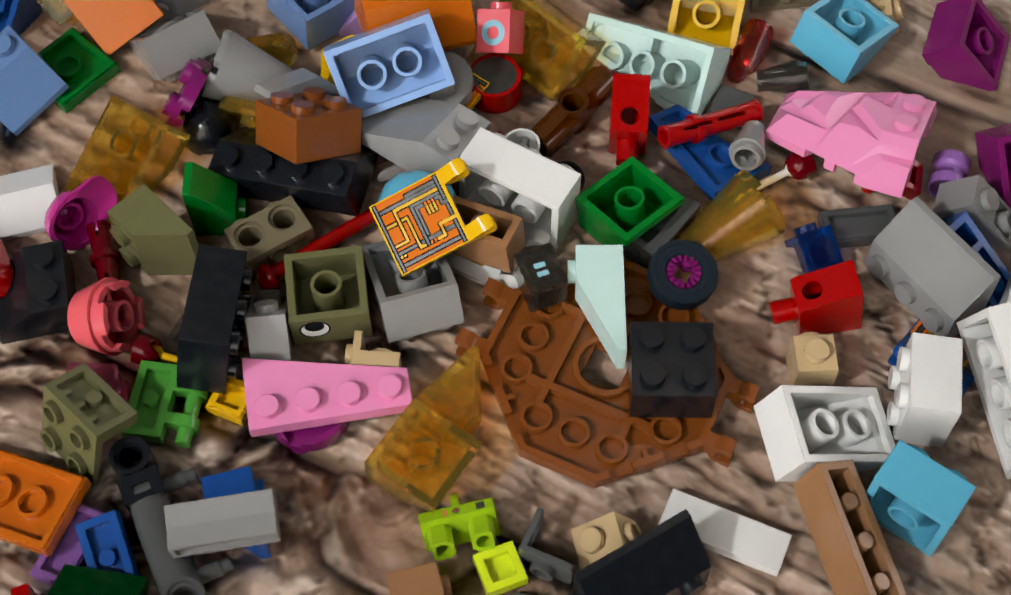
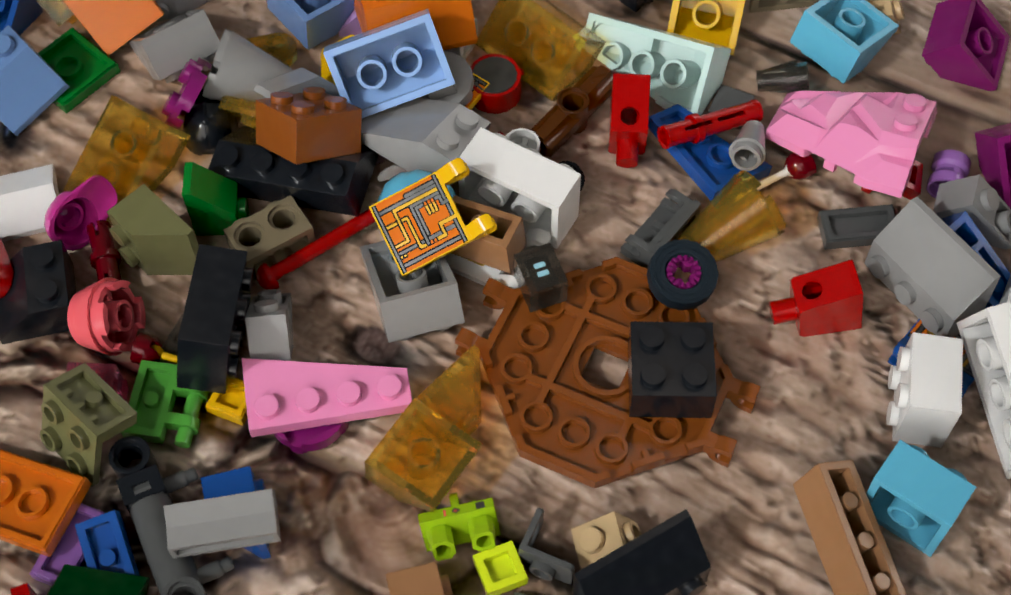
(327, 295): olive brick -> none
(358, 355): tan bracket -> none
(500, 29): coral brick -> none
(601, 295): light aqua slope -> none
(625, 204): green slope -> none
(732, 533): white tile -> none
(749, 49): clear red hinge -> none
(812, 360): tan brick -> none
(815, 247): clear blue bracket -> none
(823, 425): white slope -> none

